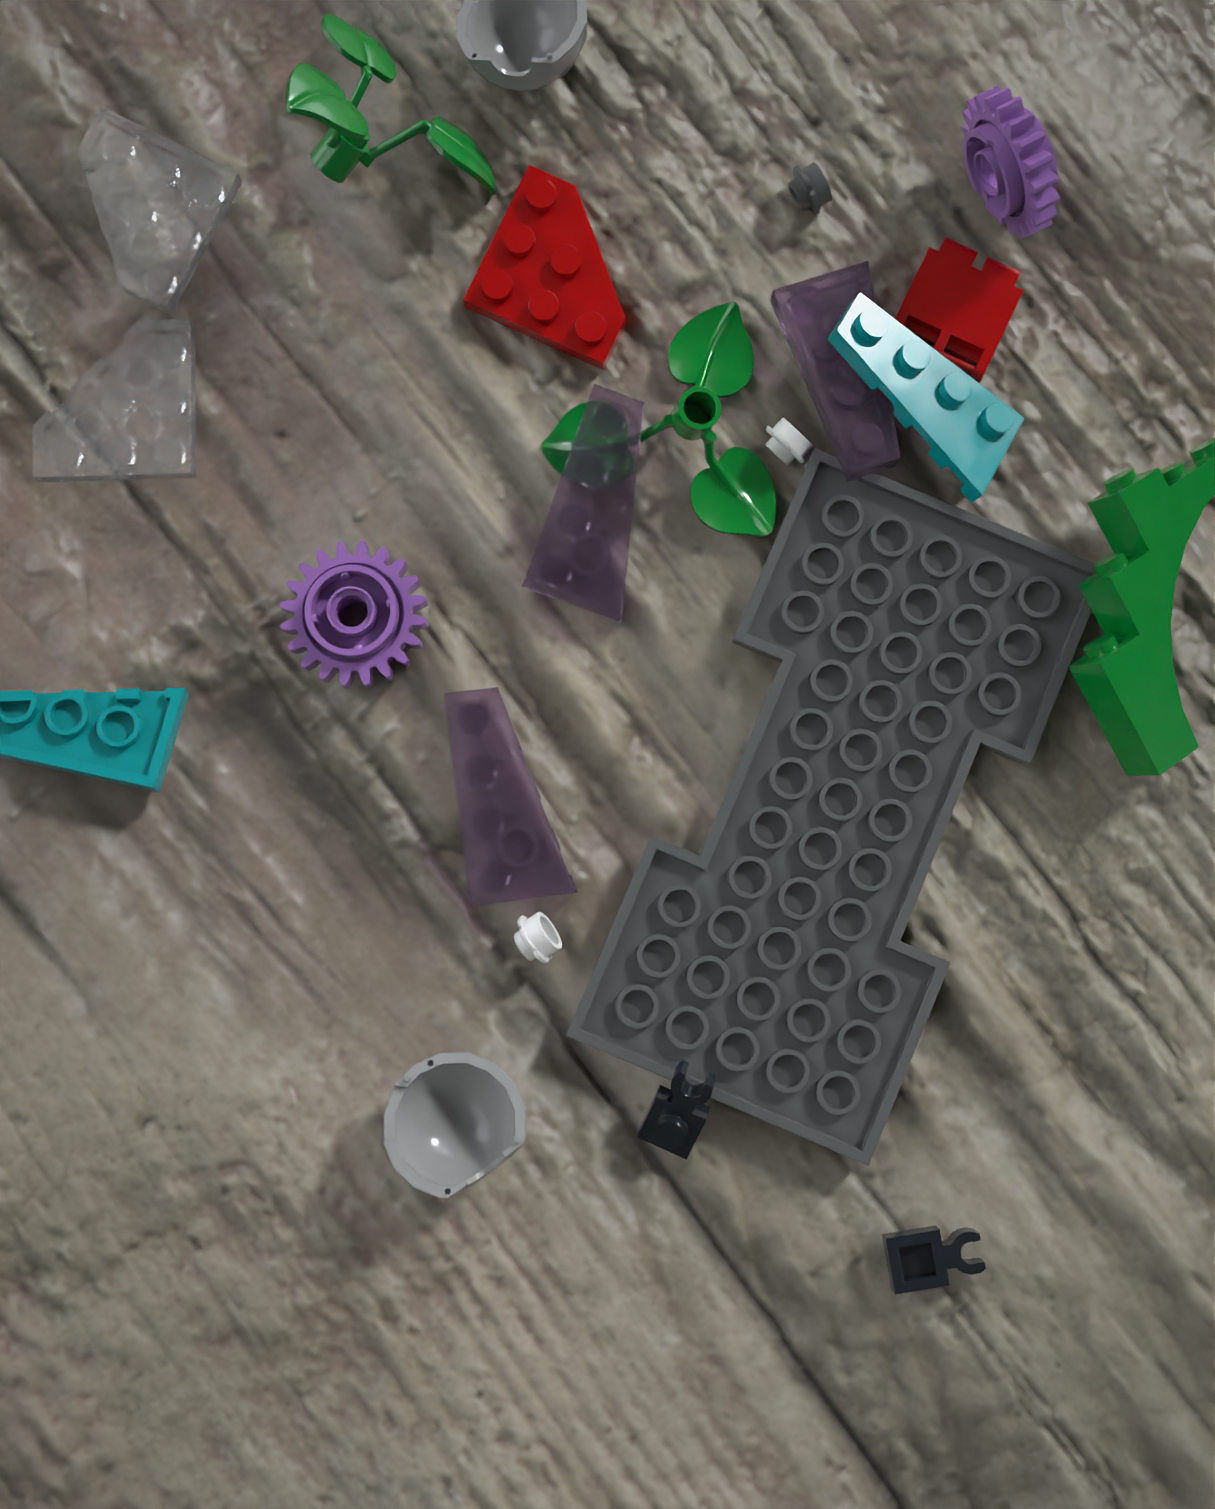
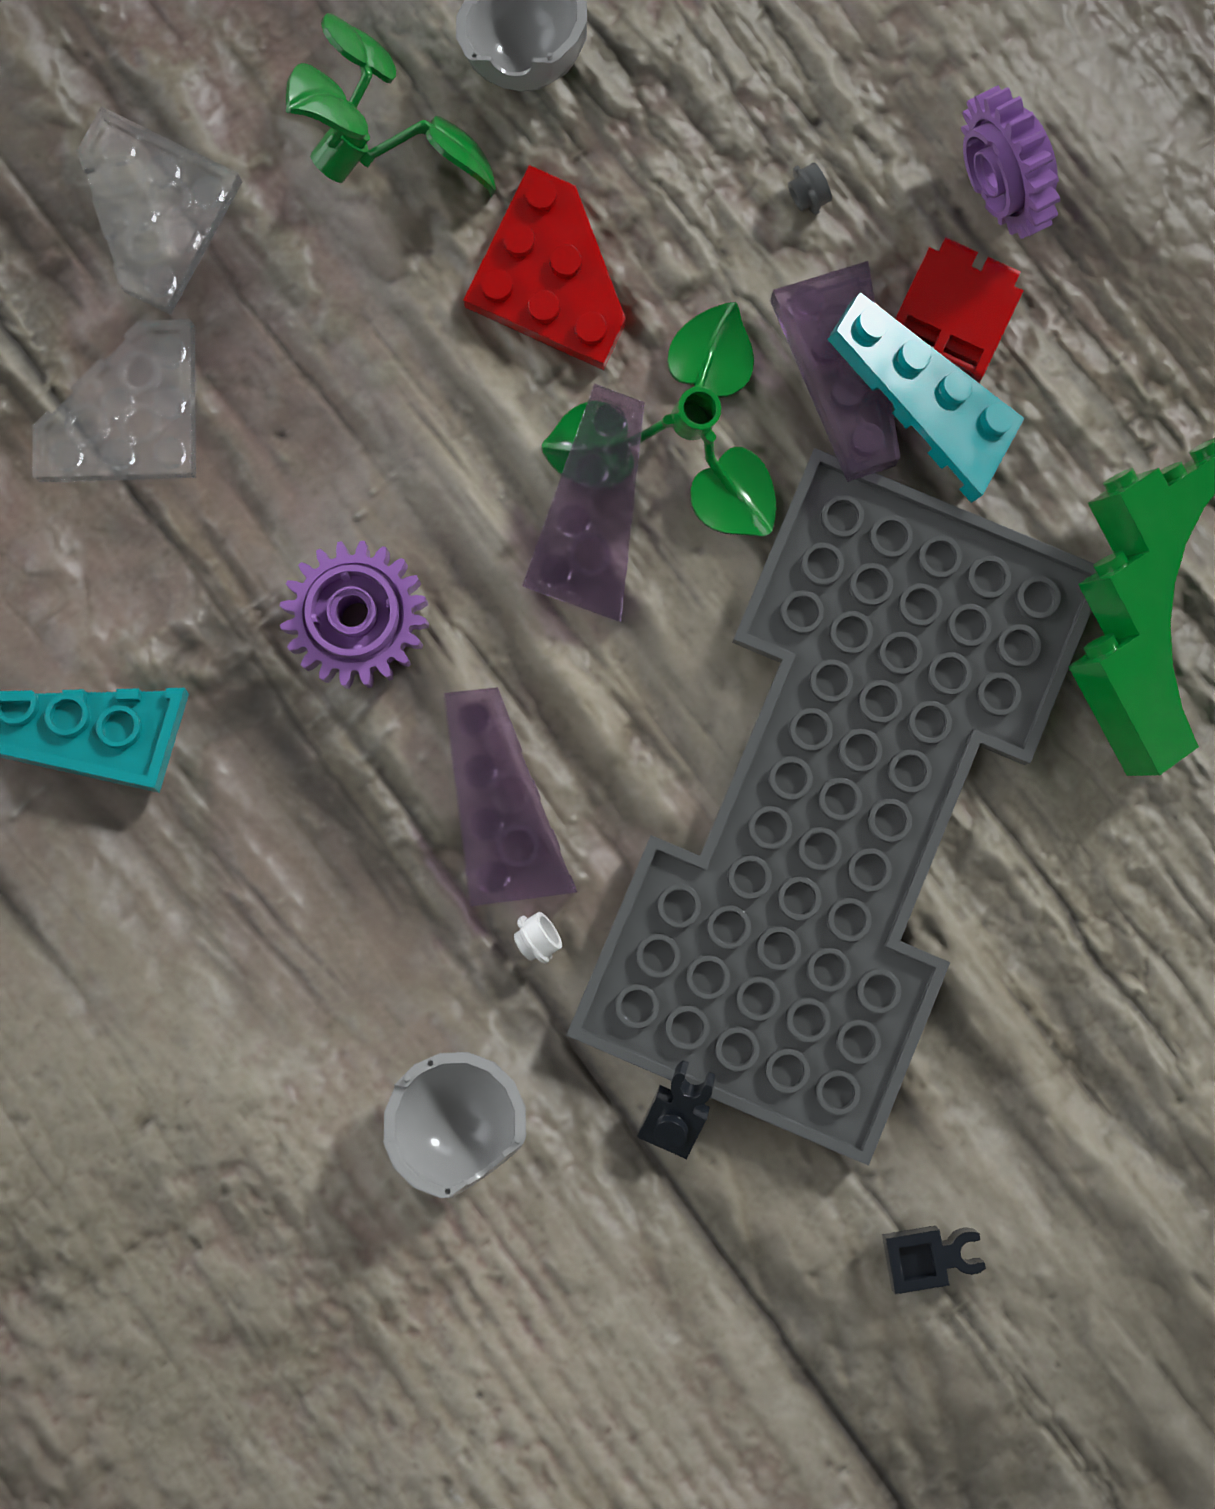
(787, 442): white plate -> none

